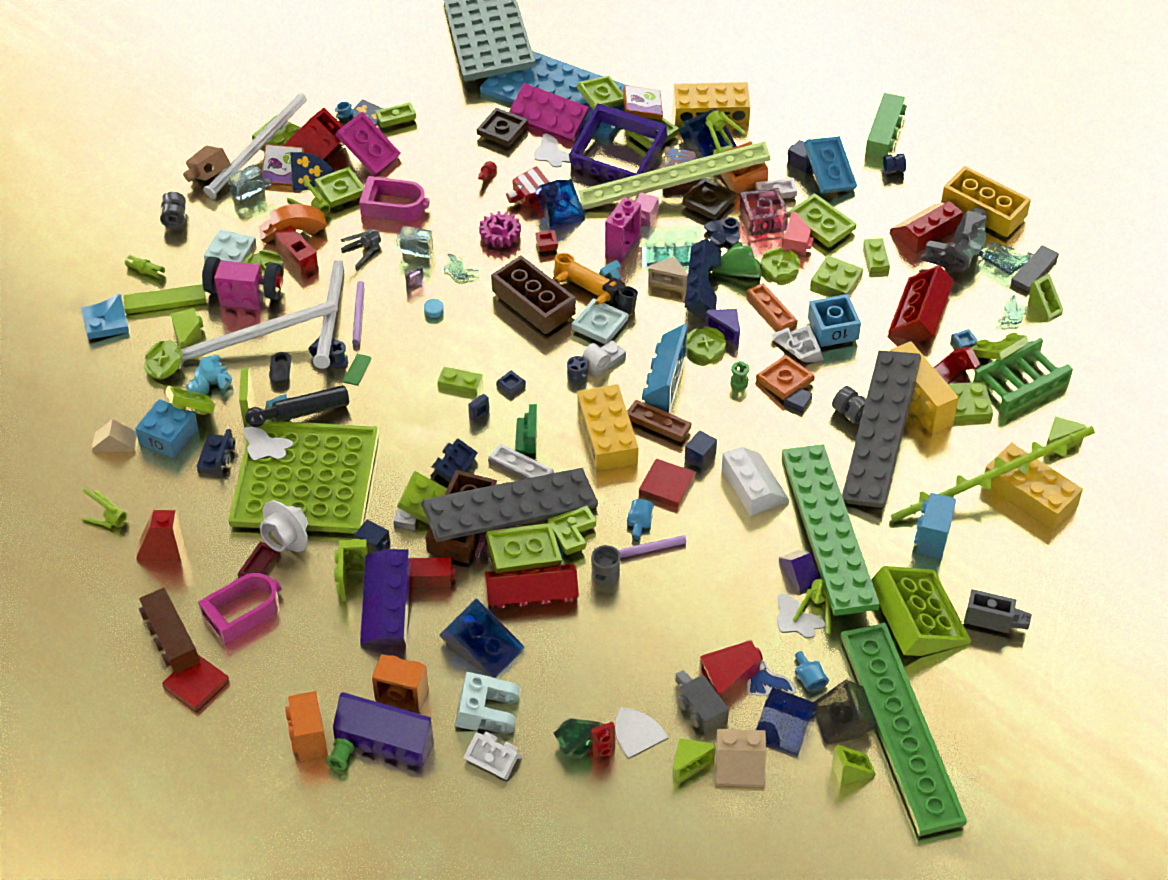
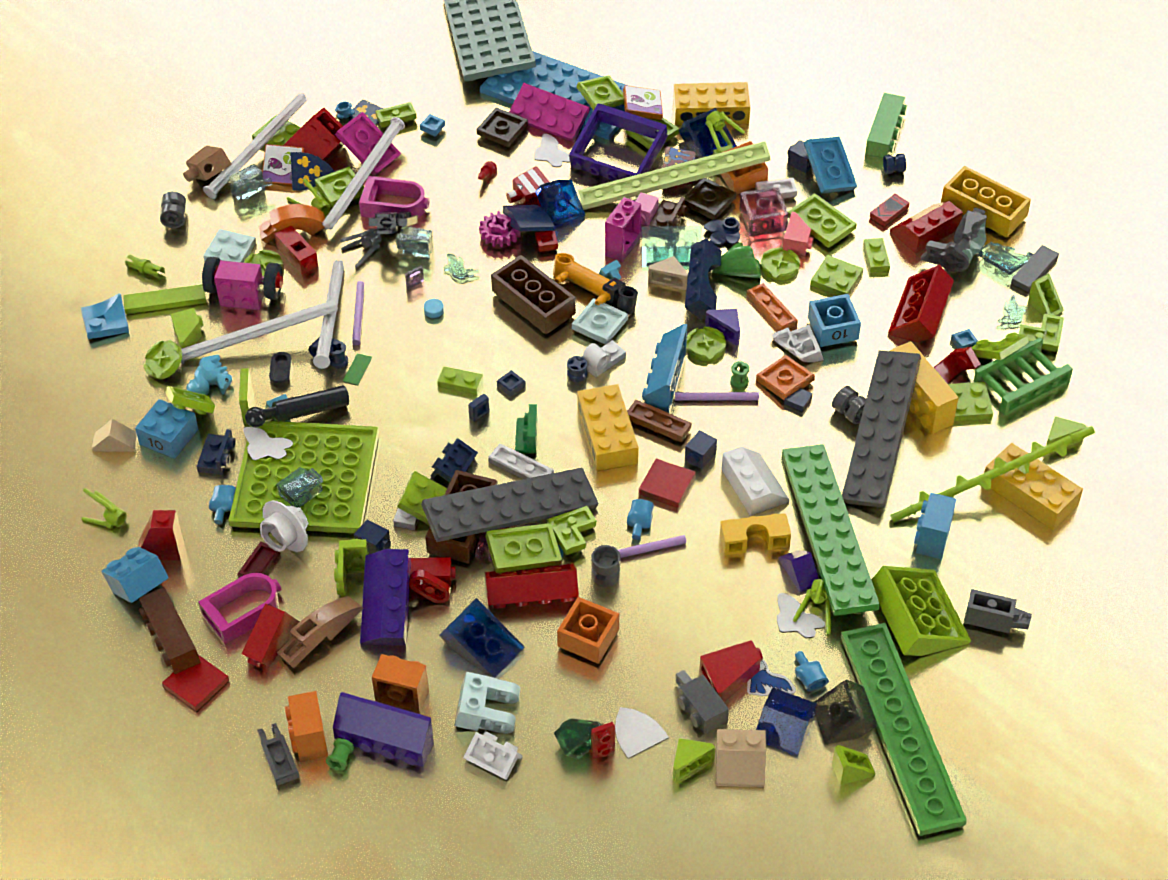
(134, 574): none -> dark azure brick
(221, 501): none -> dark azure piece
(268, 636): none -> red slope
(278, 756): none -> dark grey hinge
(300, 486): none -> clear light blue piece
(321, 623): none -> medium nougat slope
(363, 173): none -> white axle
(388, 221): none -> black plate
(429, 586): none -> red plate
(432, 125): none -> dark azure plate
(528, 218): none -> dark blue slope
(588, 629): none -> orange brick
(669, 213): none -> reddish brown bracket
(715, 396): none -> lavender bar
(771, 528): none -> yellow arch
(889, 209): none -> tile
(1050, 331): none -> lime plate

